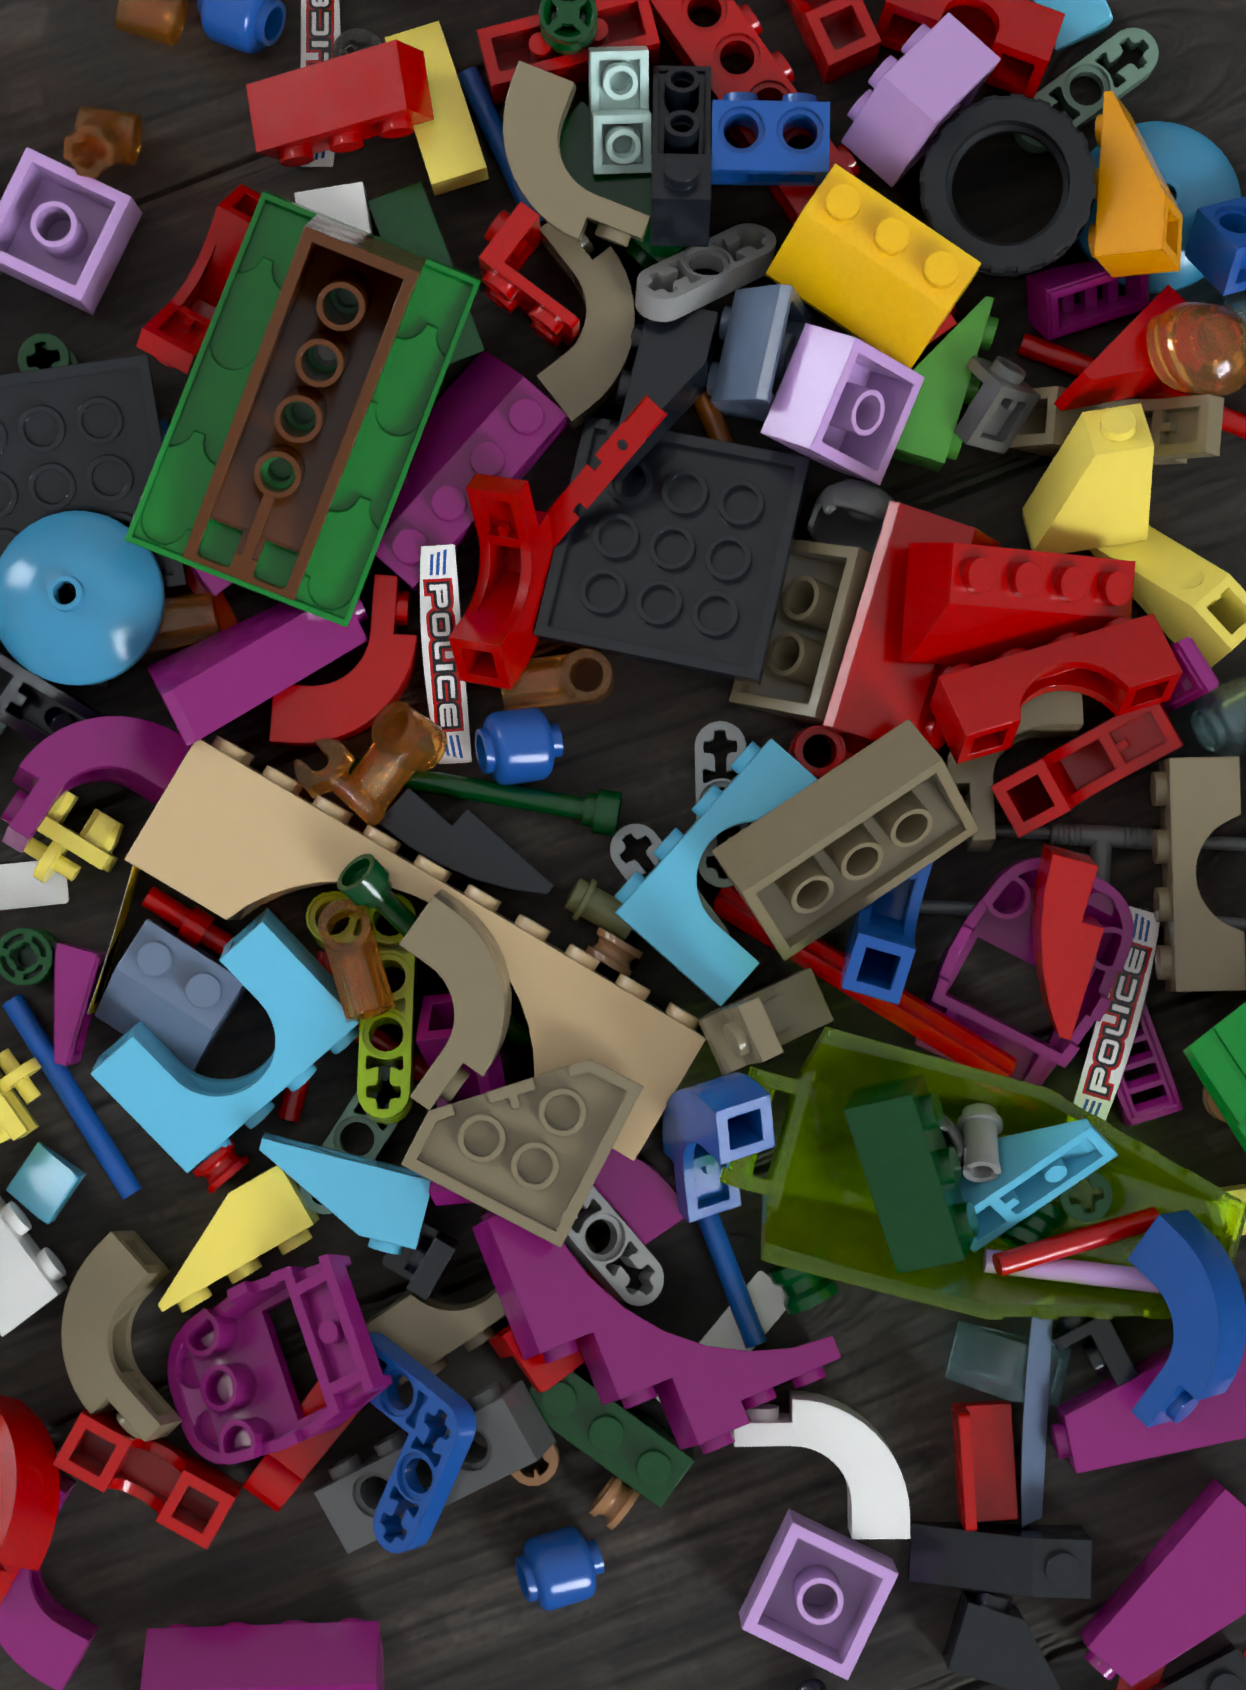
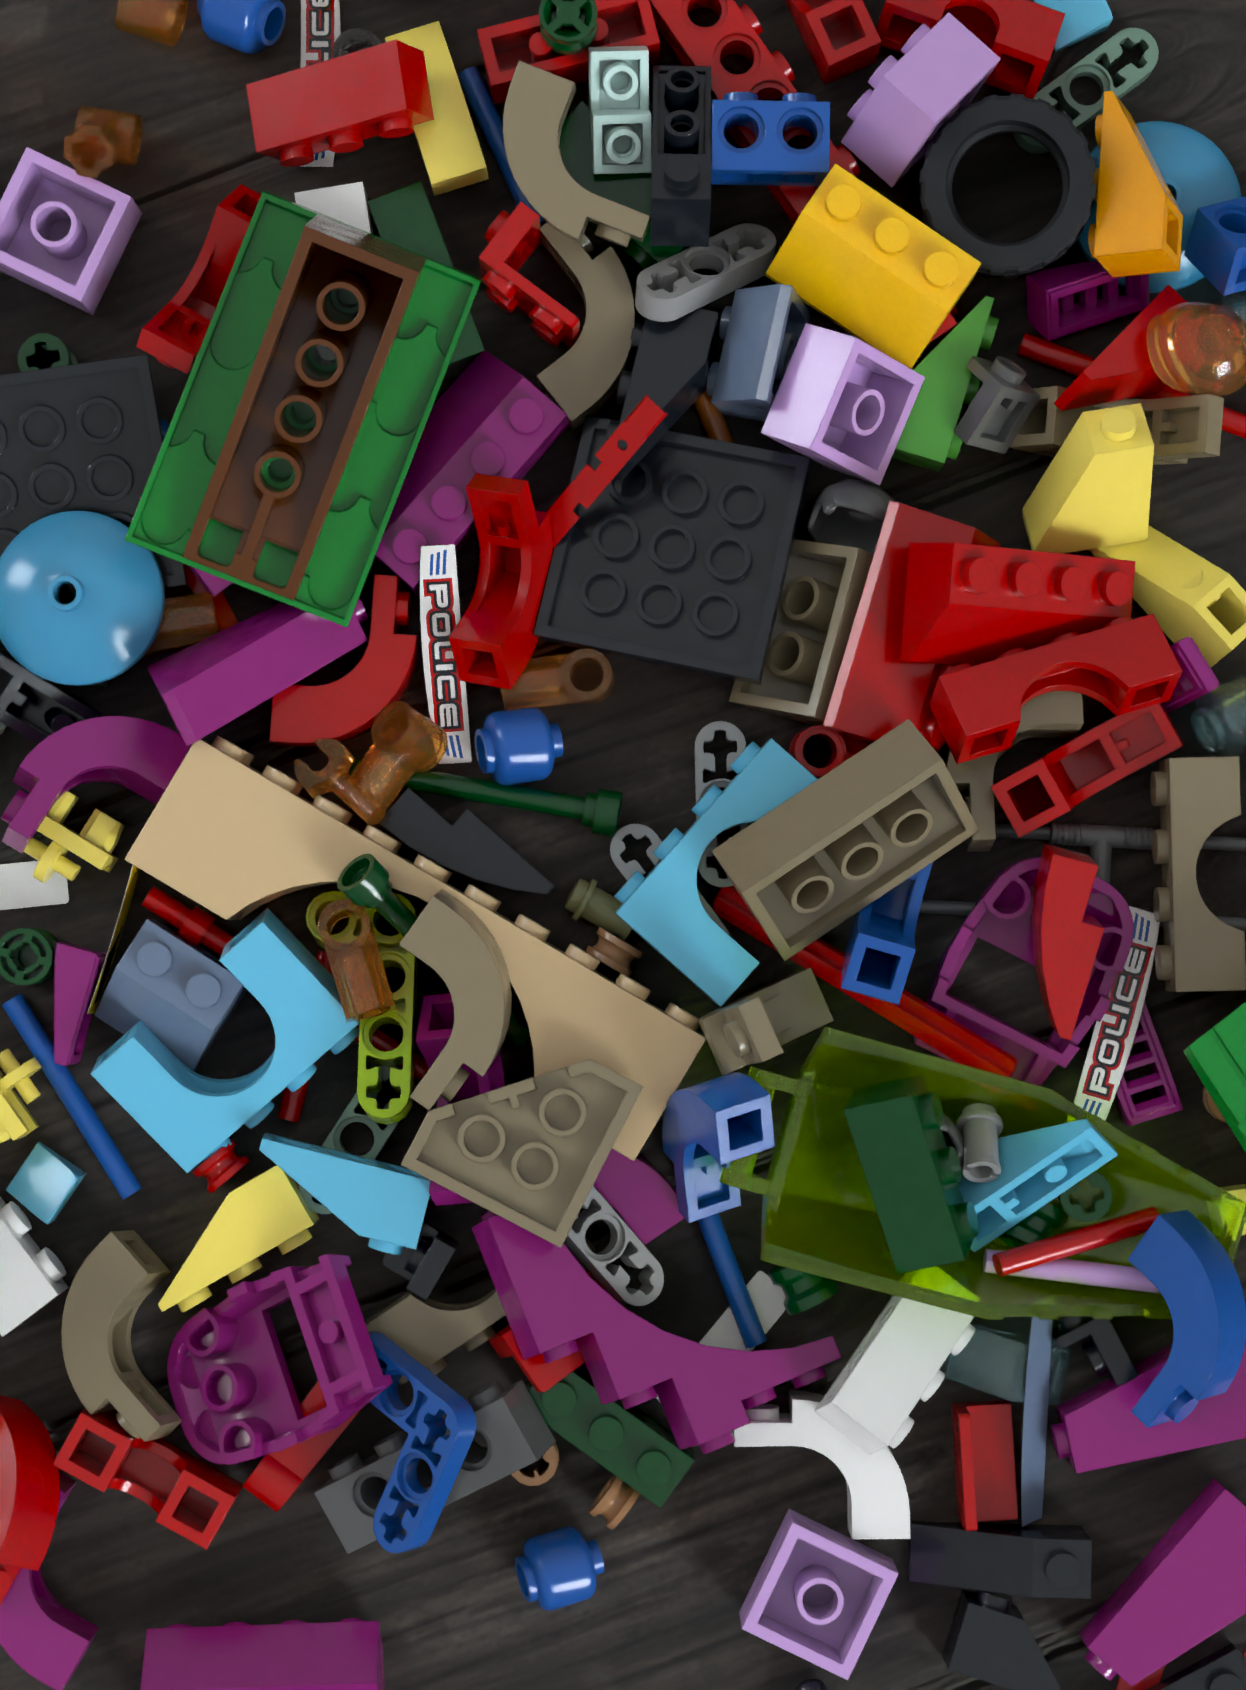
(893, 1371): none -> white brick

